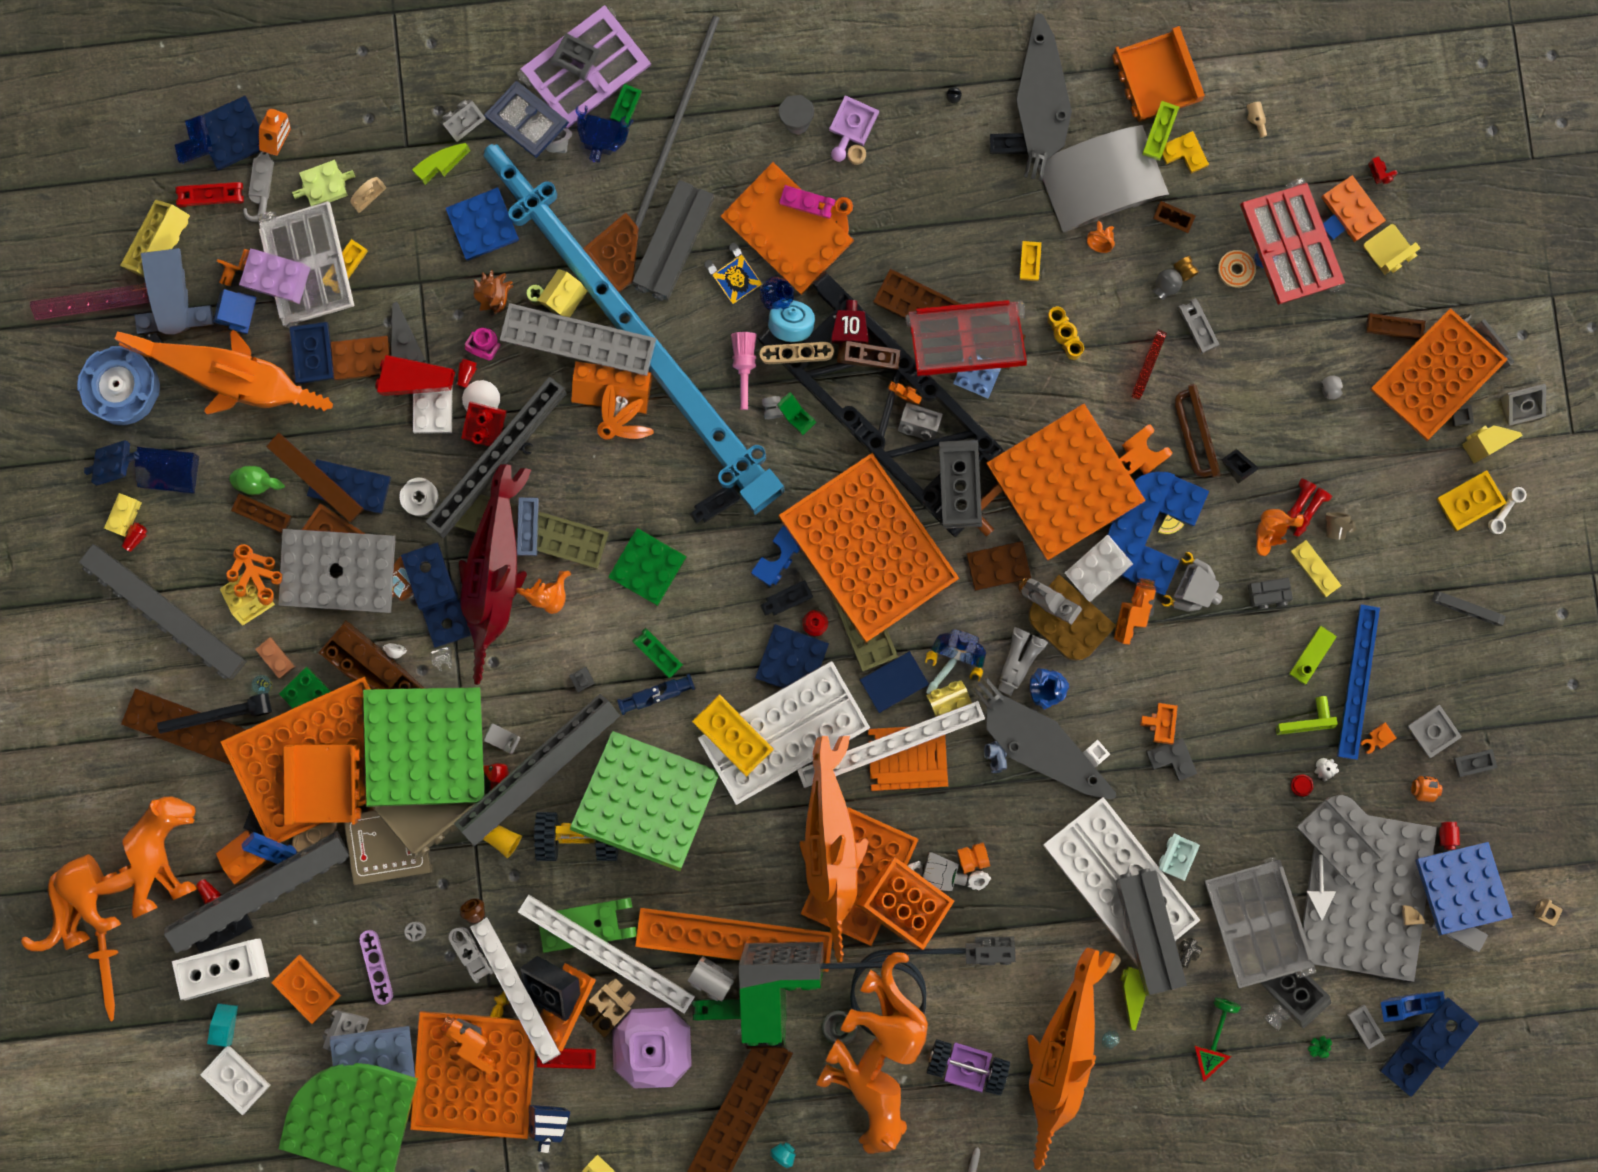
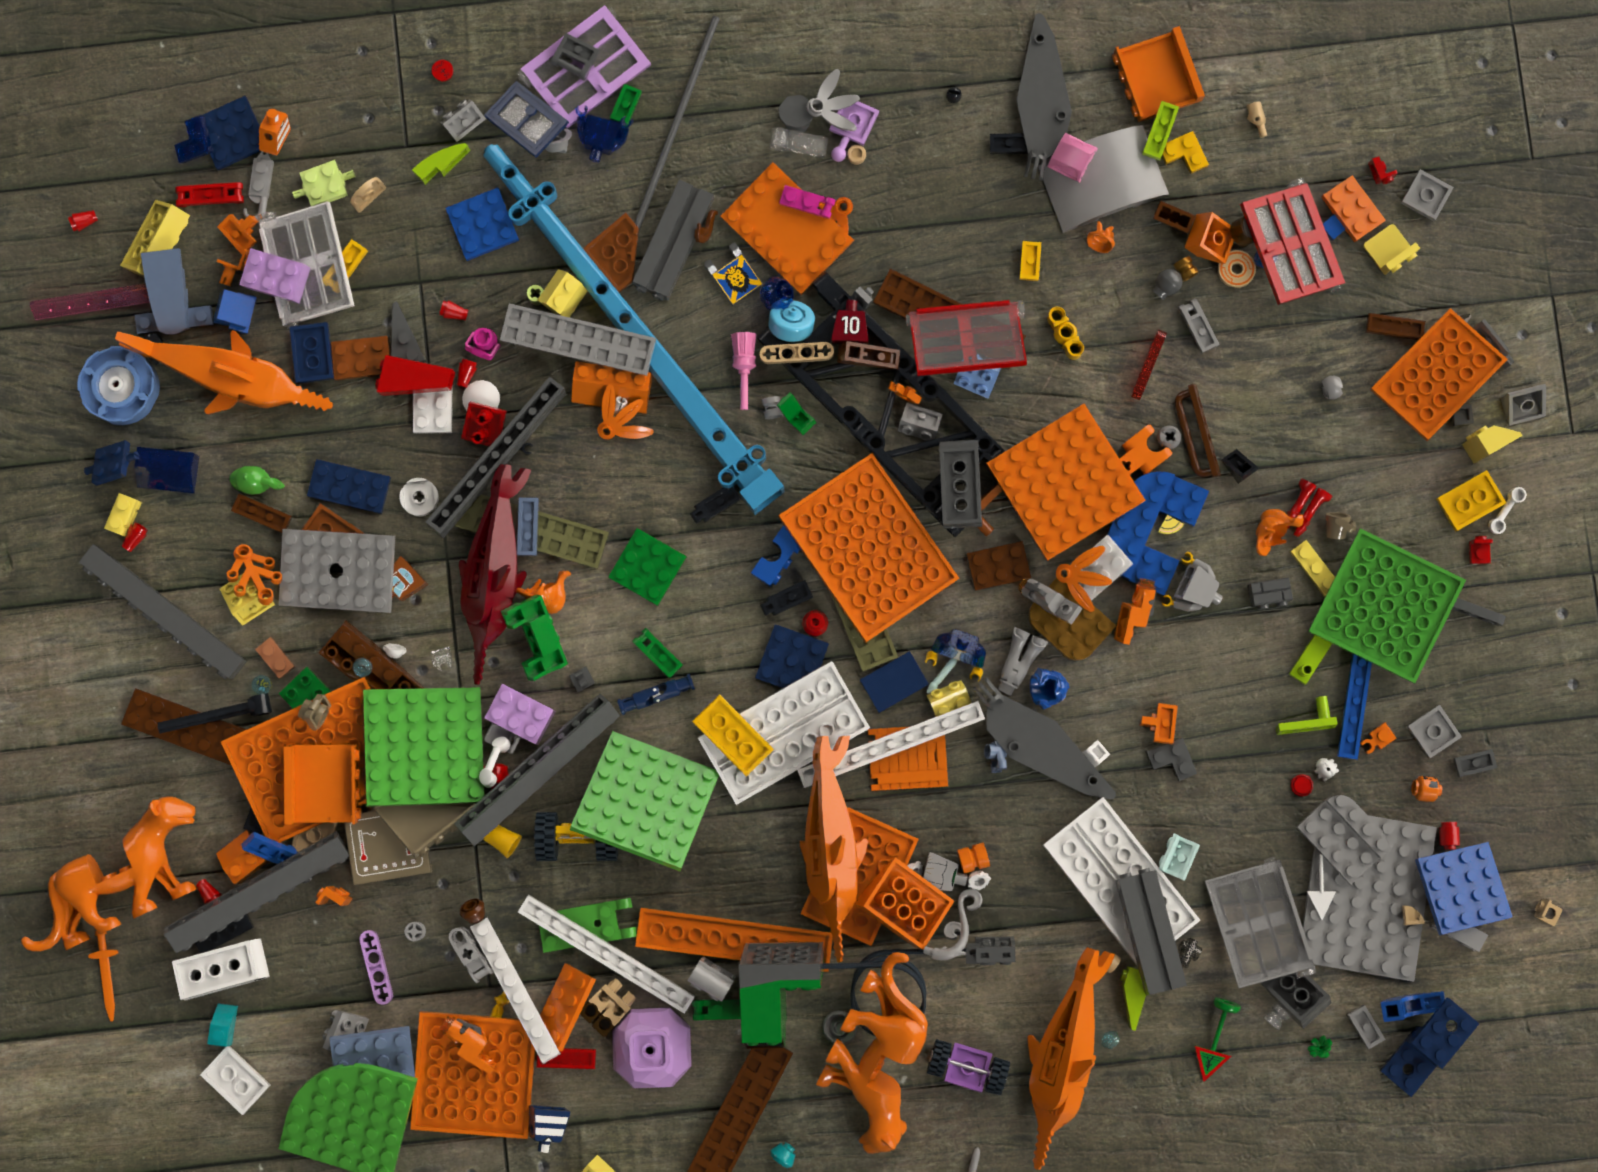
(82, 220): none -> red cone
(239, 231): none -> orange hinge
(306, 989): orange plate -> none
(314, 712): none -> dark tan piece
(315, 477): reddish brown tile -> none
(336, 894): none -> orange bracket
(360, 671): none -> clear light blue plate
(436, 595): dark blue bracket -> none
(442, 70): none -> red piece
(453, 311): none -> red cone
(486, 776): none -> white bar
(492, 292): dark orange hair -> none
(520, 714): none -> lavender brick
(540, 636): none -> green bracket
(550, 987): black slope -> none
(703, 234): none -> reddish brown piece
(797, 141): none -> clear plate
(826, 106): none -> light grey plant
(863, 297): none -> dark grey tile
(962, 927): none -> light grey plant
(1072, 157): none -> bright pink slope
(1075, 575): none -> orange plant
(1161, 437): none -> light grey piece
(1210, 238): none -> orange slope
(1241, 232): none -> dark brown piece
(1387, 605): none -> bright green plate
(1427, 195): none -> light grey plate
(1480, 550): none -> red bracket

